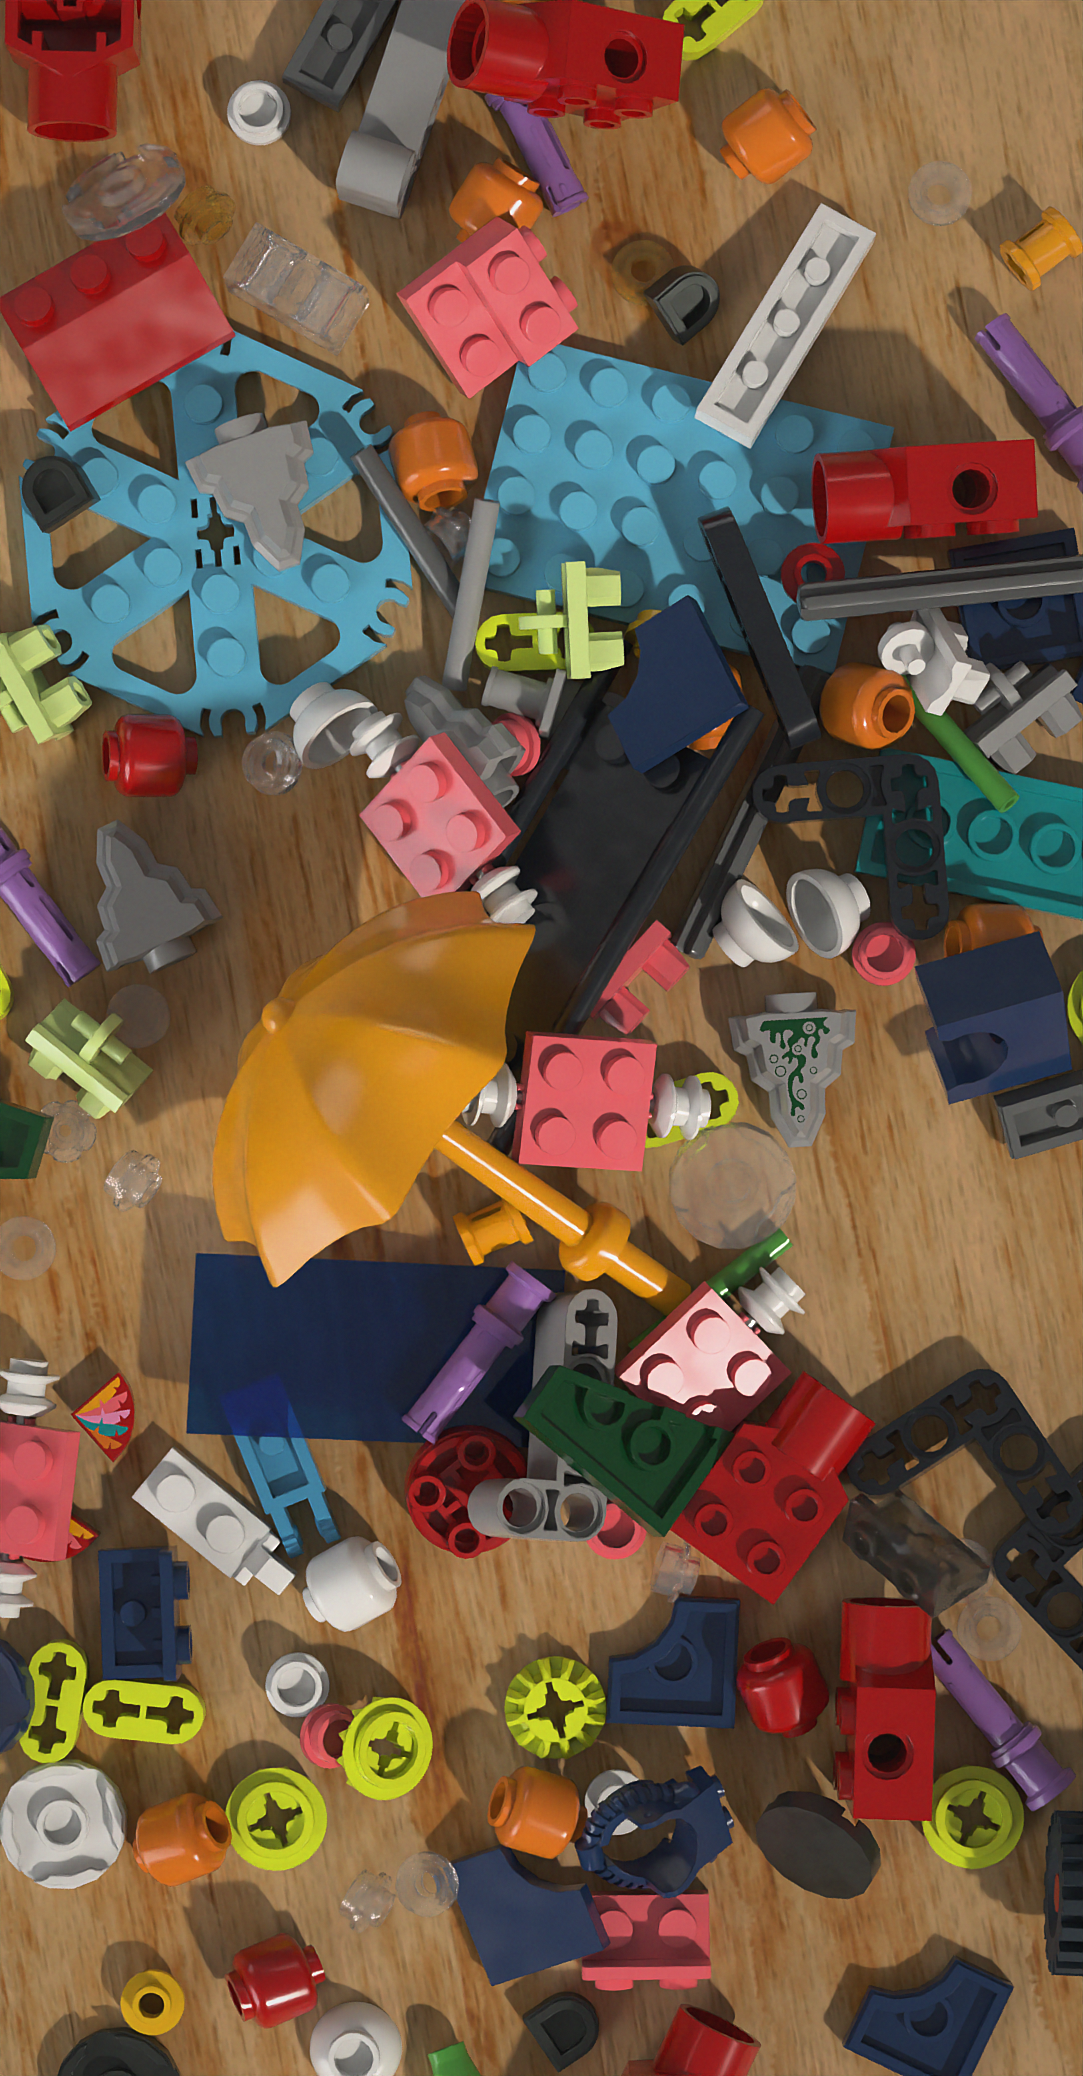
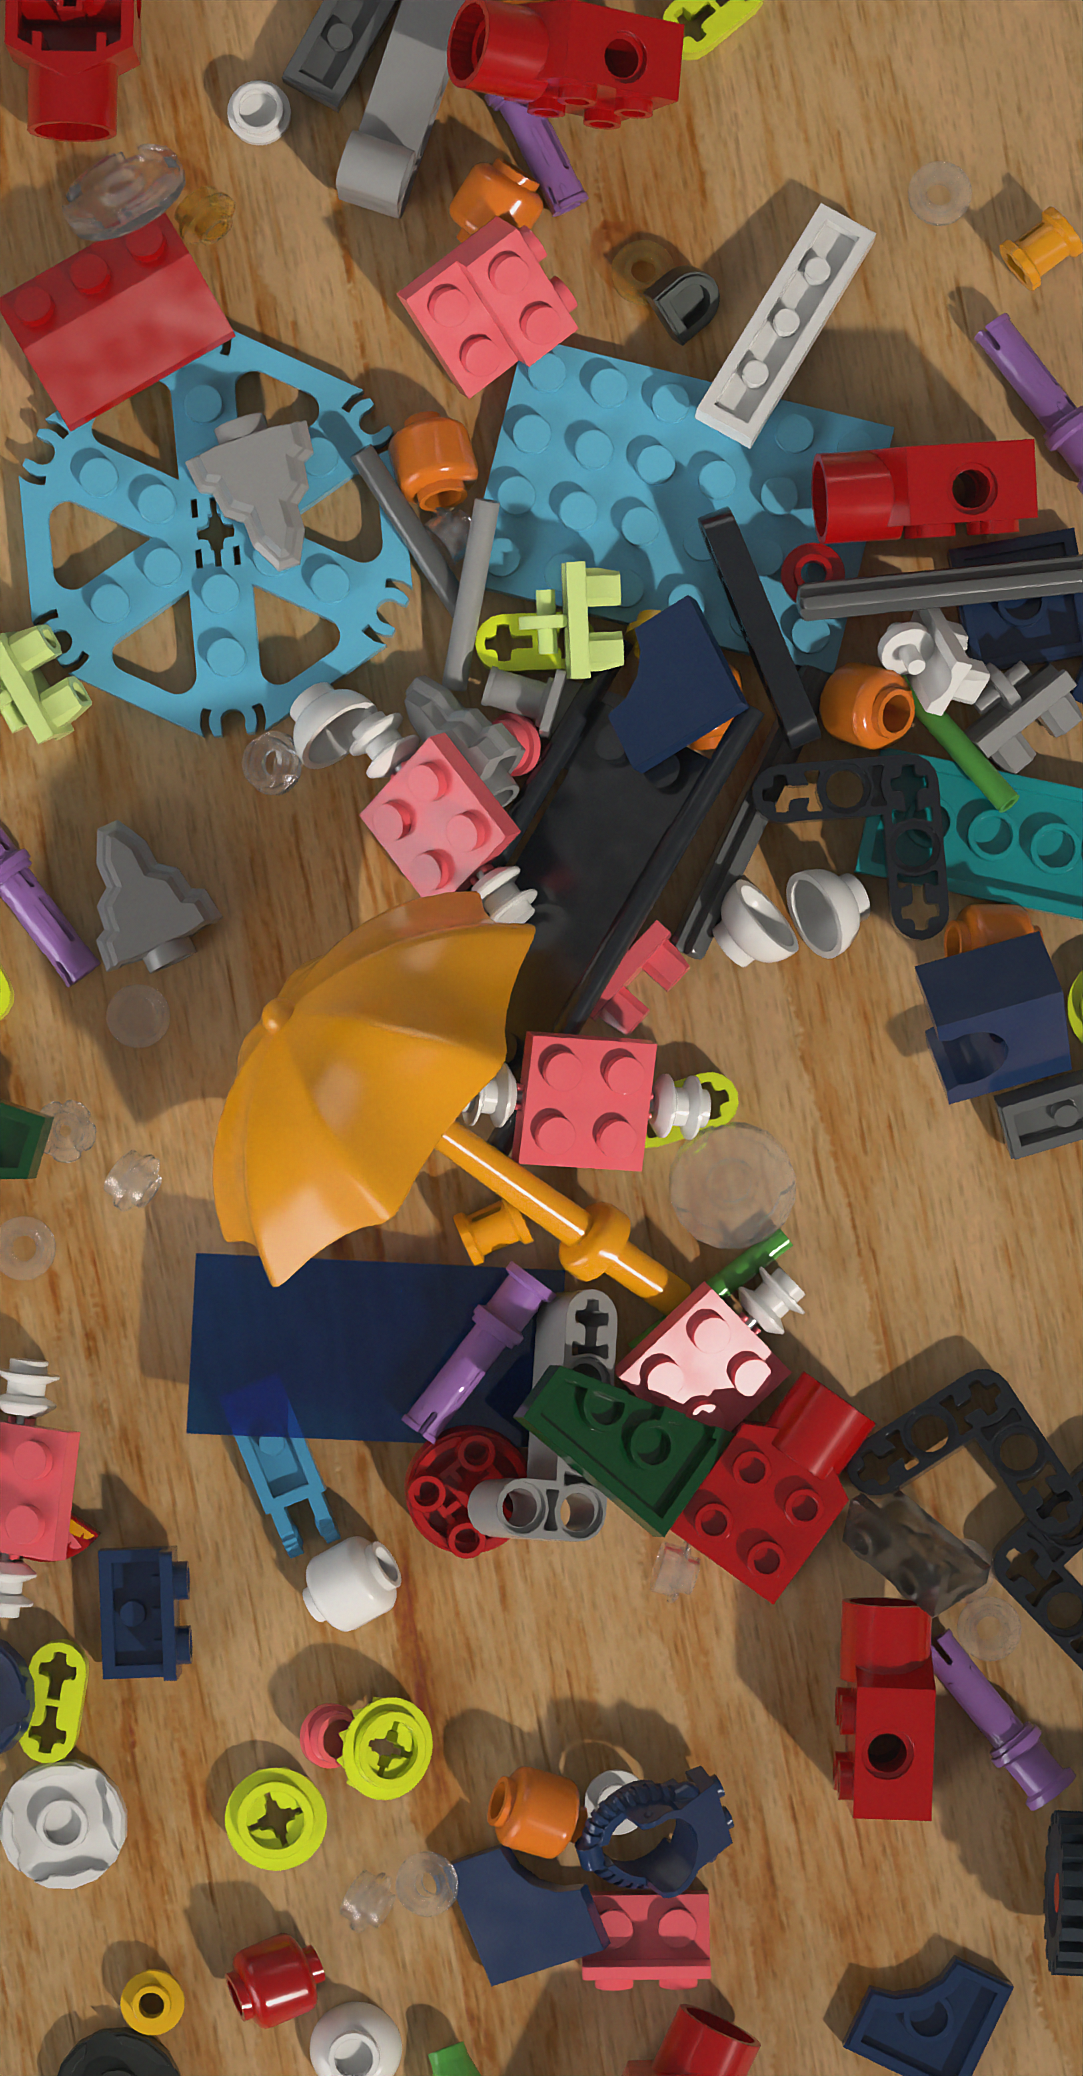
(56, 492): pearl dark grey tile -> none
(89, 1055): yellowish green hips -> none
(109, 1416): tile -> none
(143, 1725): neon yellow beam -> none
(148, 755): red head -> none
(182, 1839): orange head -> none
(214, 1522): white hinge -> none
(296, 289): clear brick -> none
(297, 1684): white plate -> none
(563, 2027): pearl dark grey tile -> none
(572, 1682): neon yellow gear -> none
(618, 1536): coral plate -> none
(683, 1673): dark blue tile -> none
(767, 136): orange head -> none
(782, 1687): red head -> none
(794, 1056): light grey rock -> none
(818, 1846): pearl dark grey tile -> none
(882, 954): coral plate -> none
(983, 1844): neon yellow gear -> none

